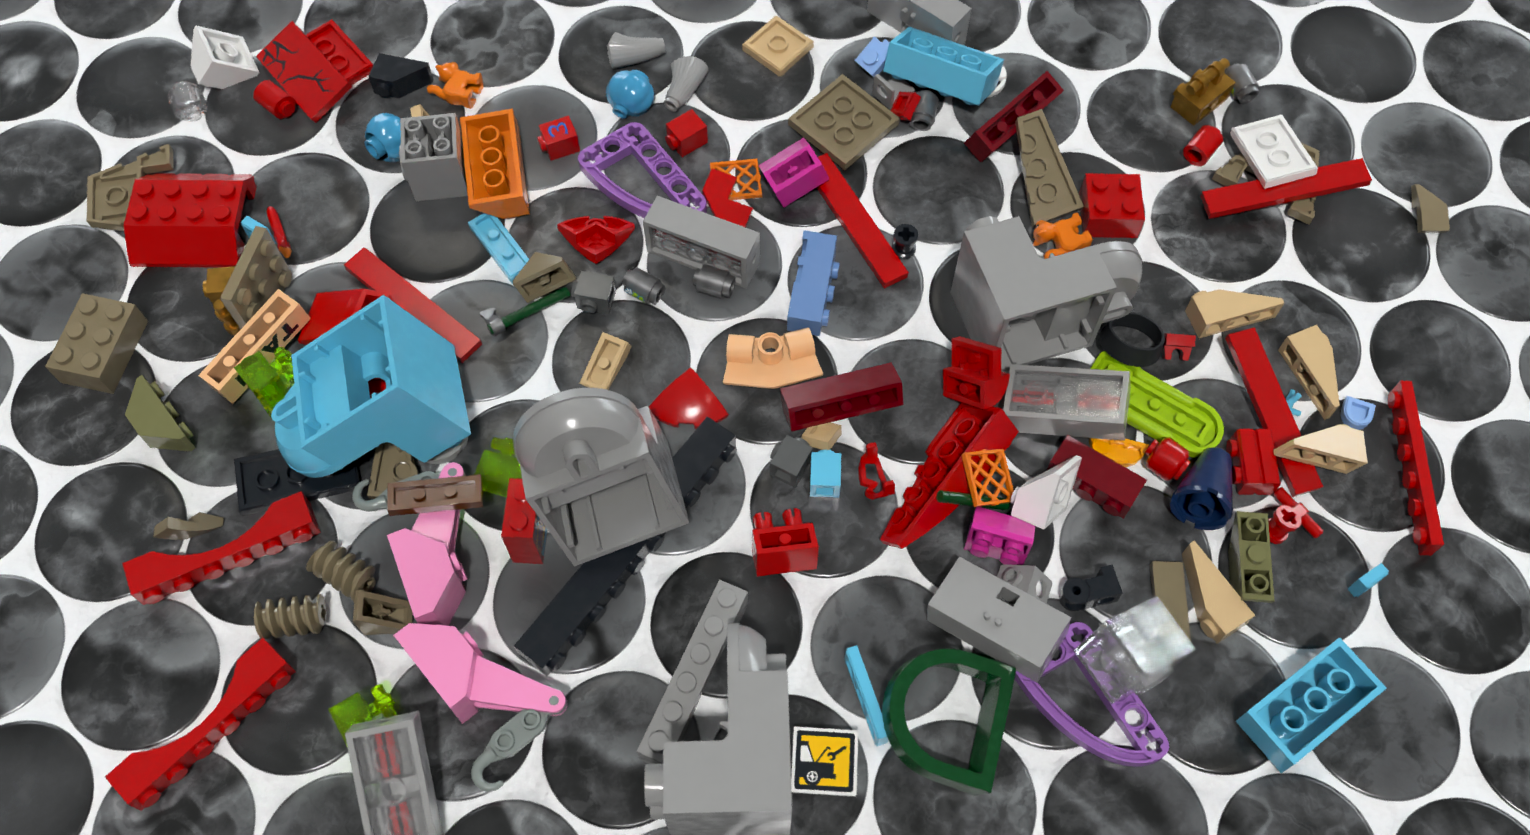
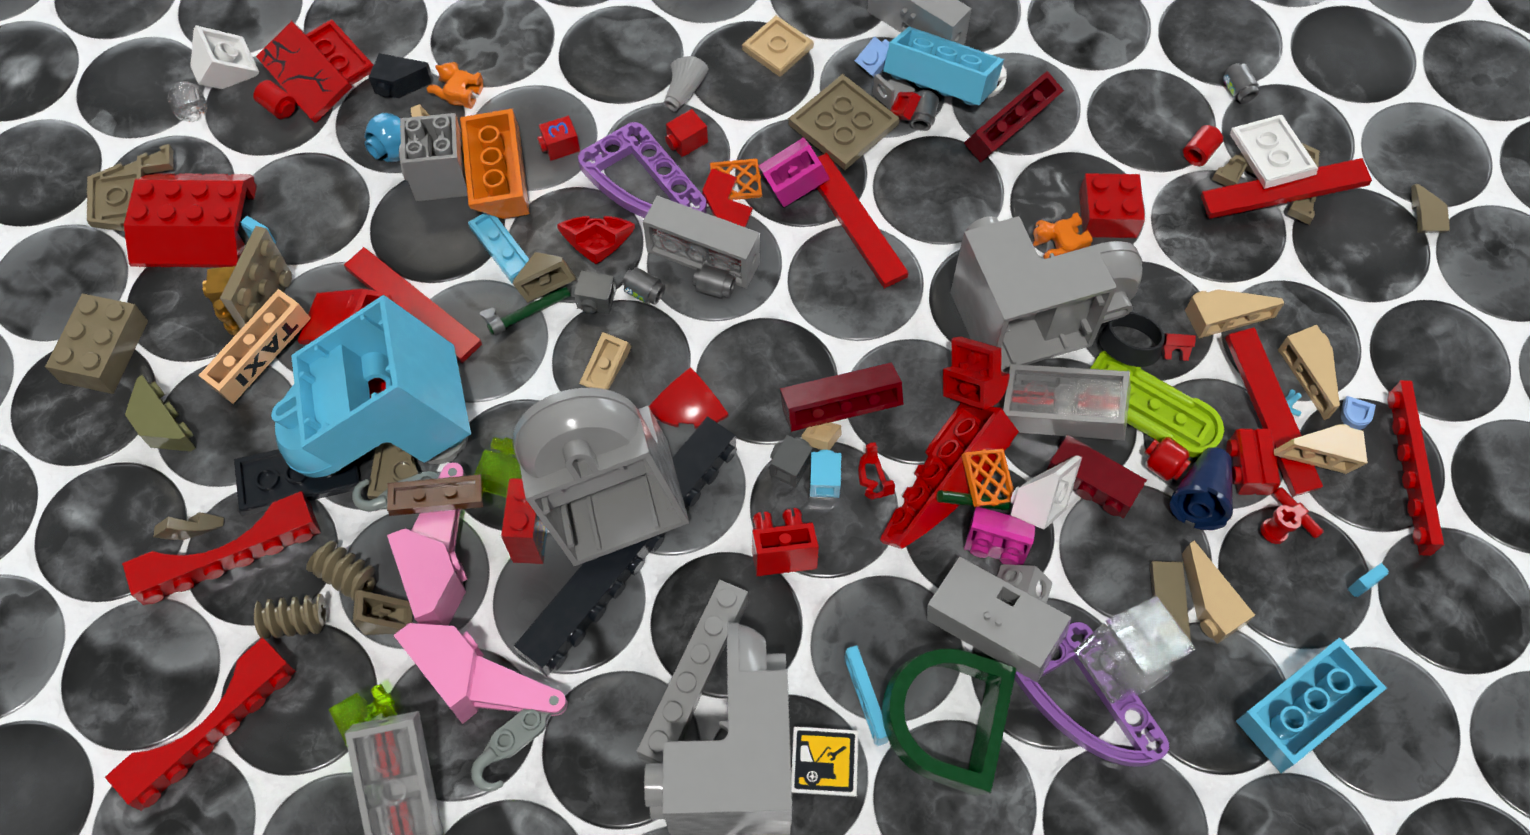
(267, 380): clear neon green brick -> none
(278, 232): red piece -> none
(630, 93): dark azure plant -> none
(632, 50): light grey piece -> none
(754, 367): light nougat panel -> none
(813, 283): medium blue wedge -> none
(904, 241): black bush -> none
(1046, 176): dark tan wing -> none
(1092, 592): black leg -> none
(1123, 452): light orange tile -> none
(1203, 92): pearl gold brick -> none
(1251, 557): olive slope -> none

